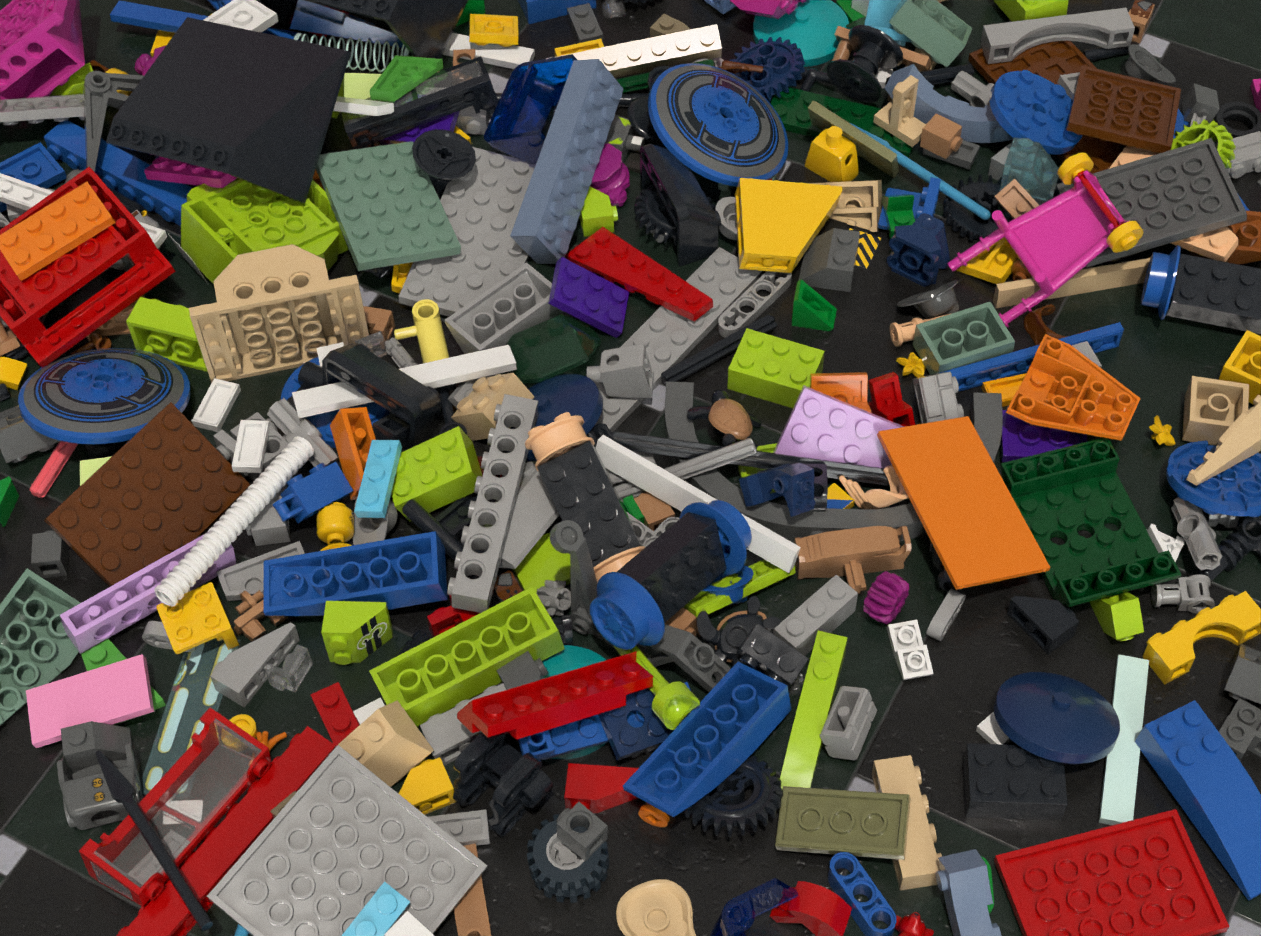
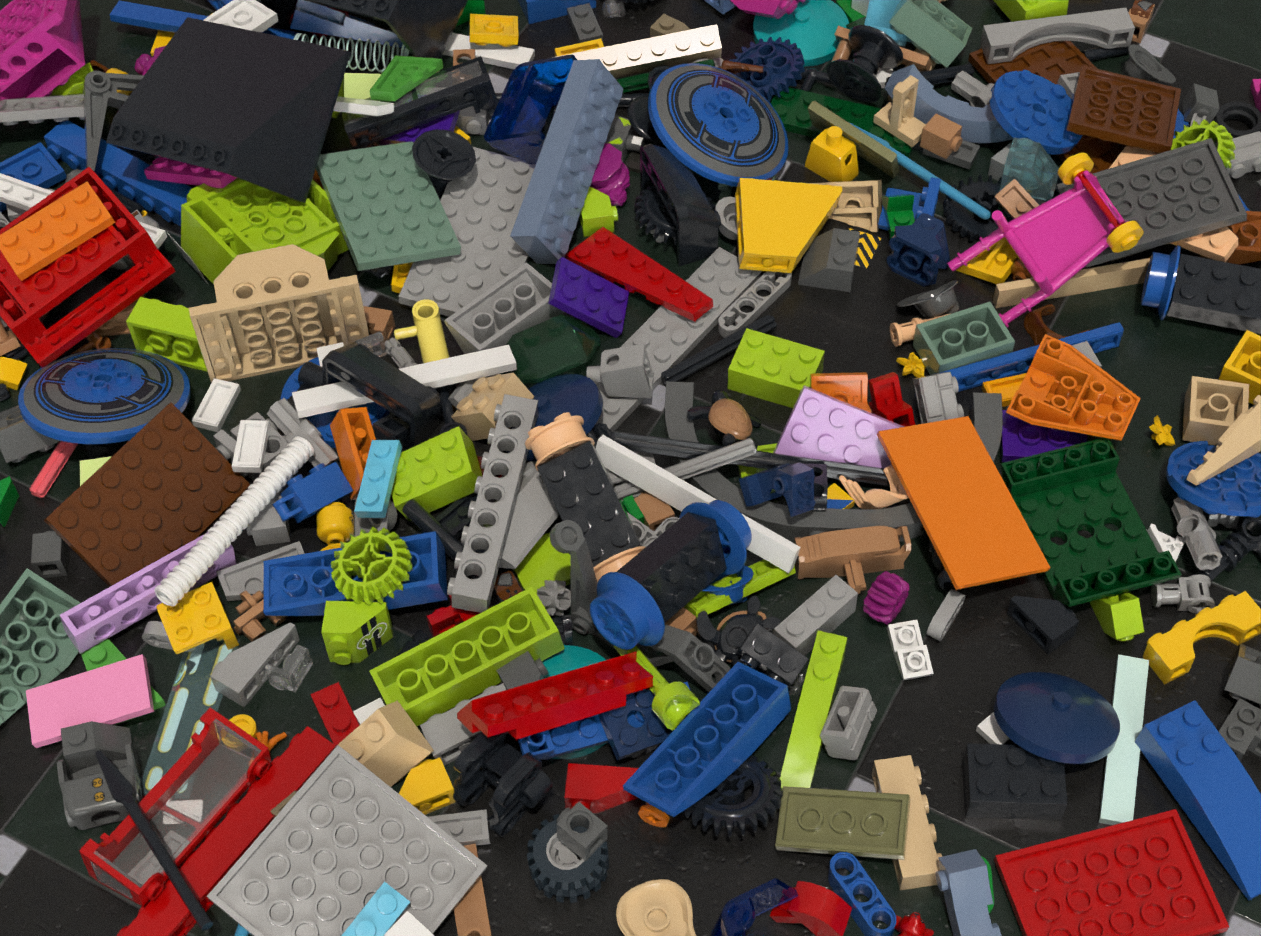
(379, 573): none -> lime gear
(811, 309): green slope -> none

